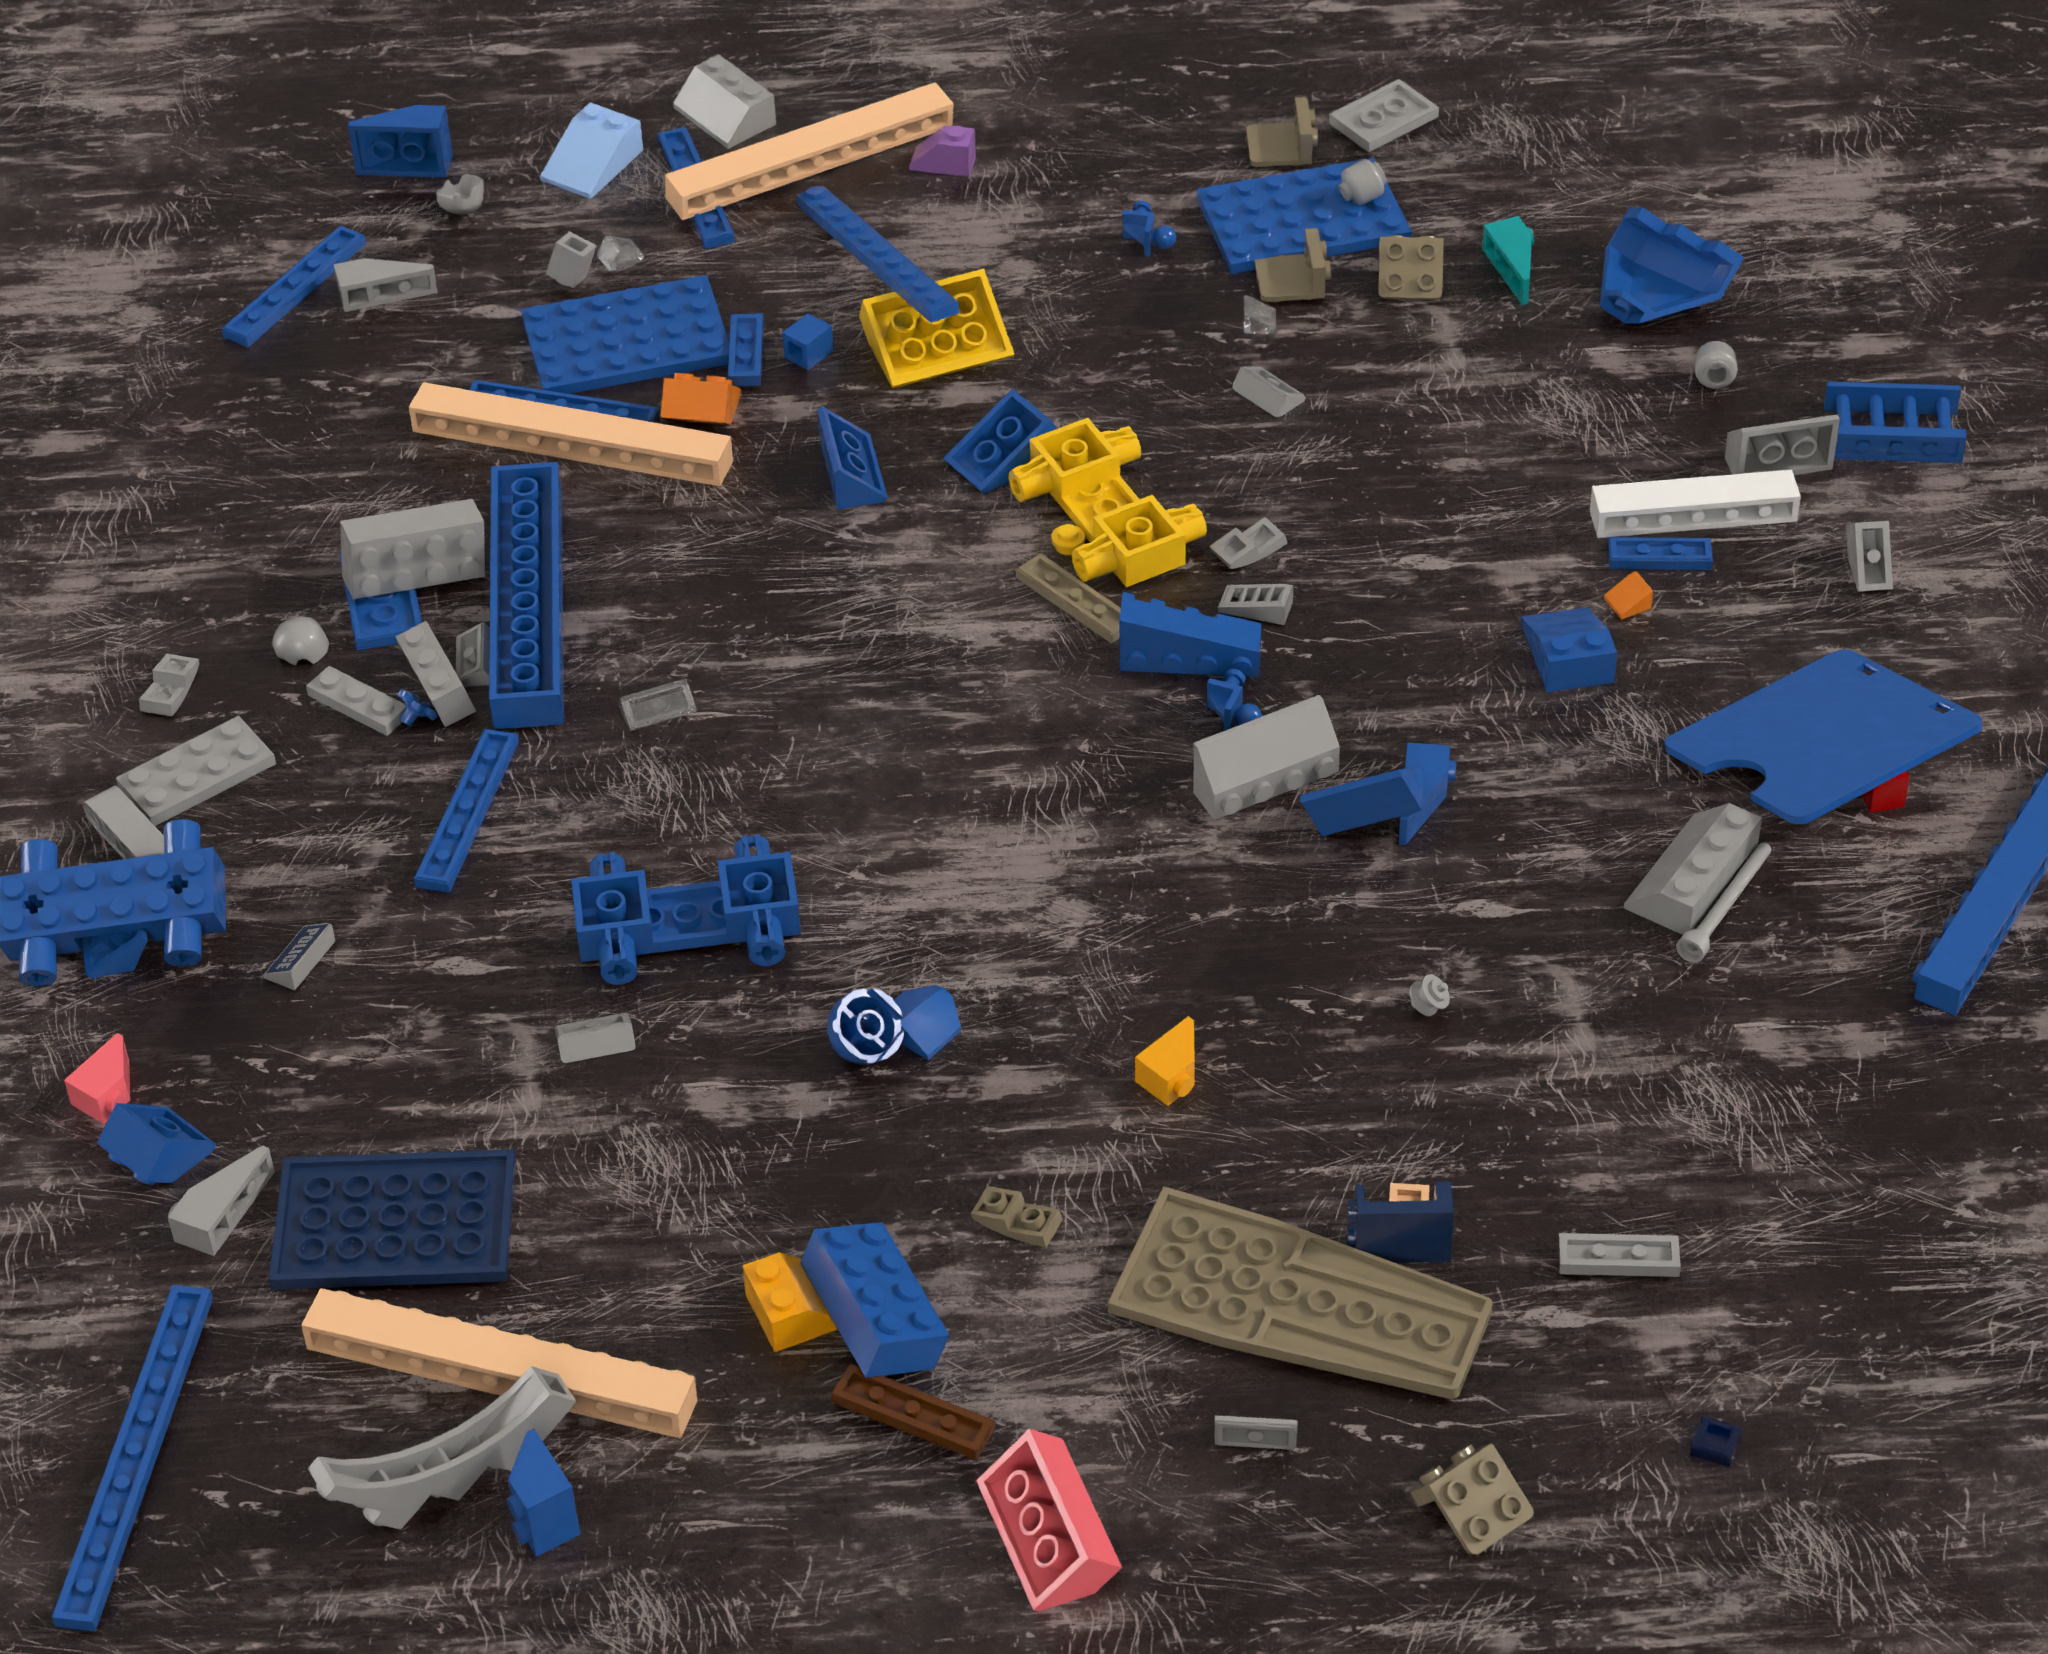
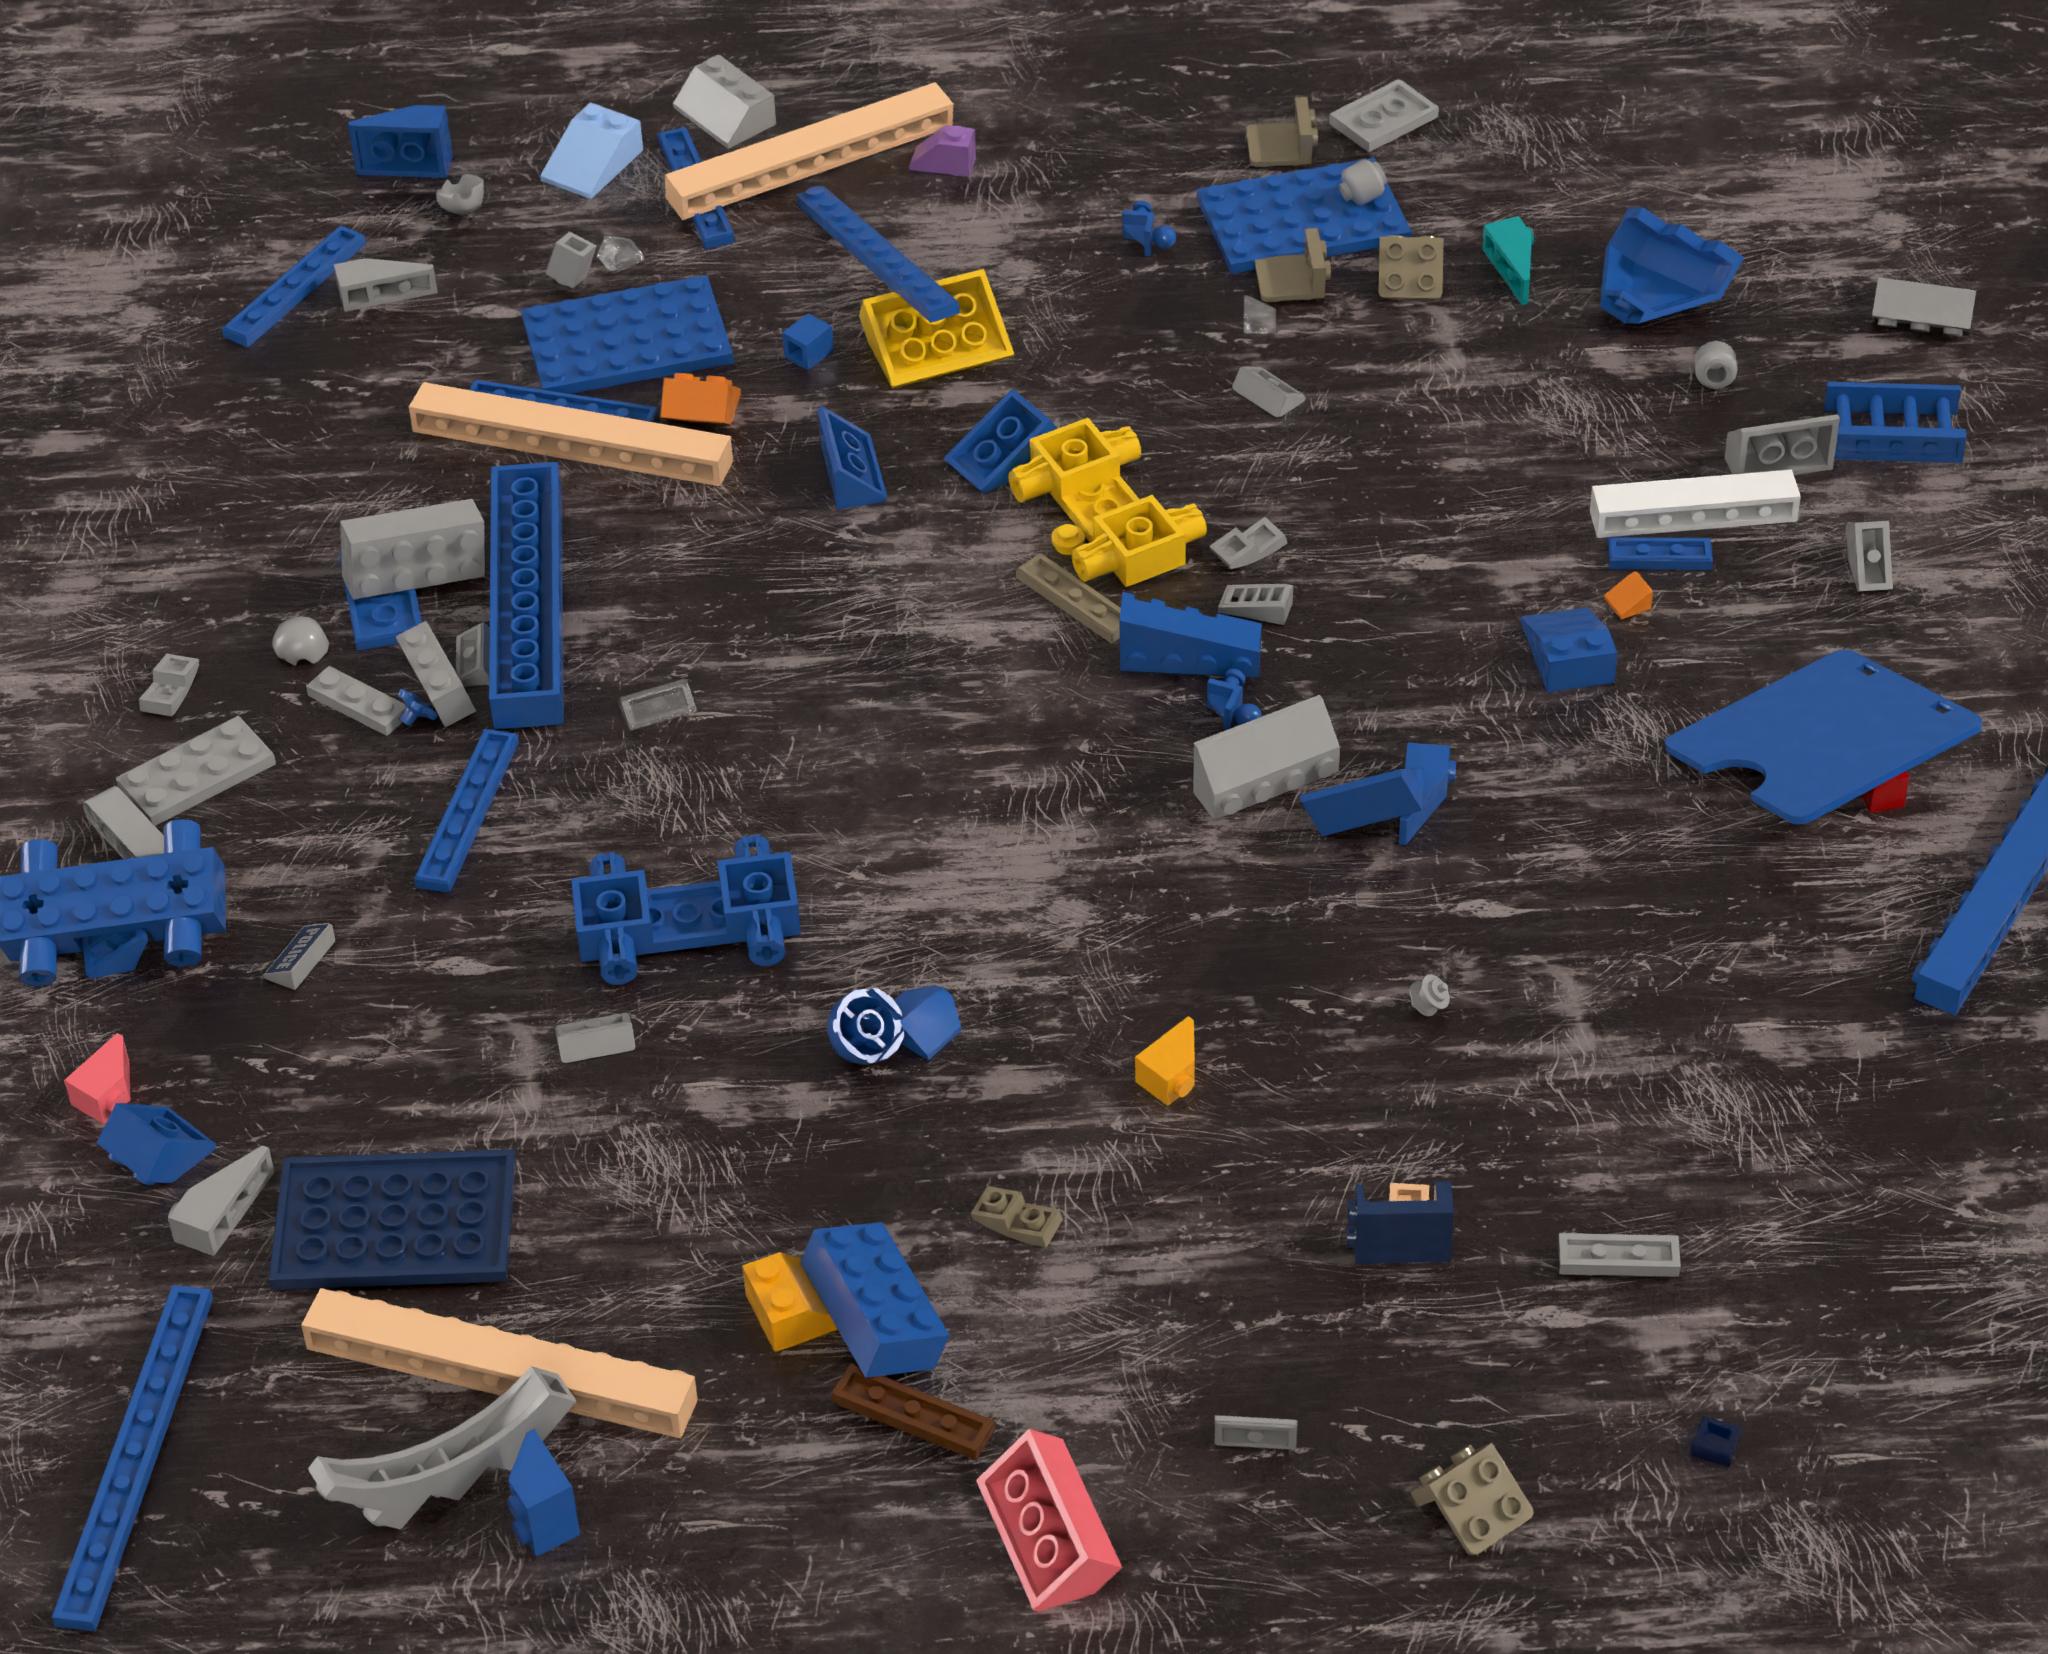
(746, 349): blue plate -> none
(1297, 1297): dark tan wing -> none
(1695, 942): light grey piece -> none
(1696, 868): light grey slope -> none
(1923, 306): none -> light grey slope

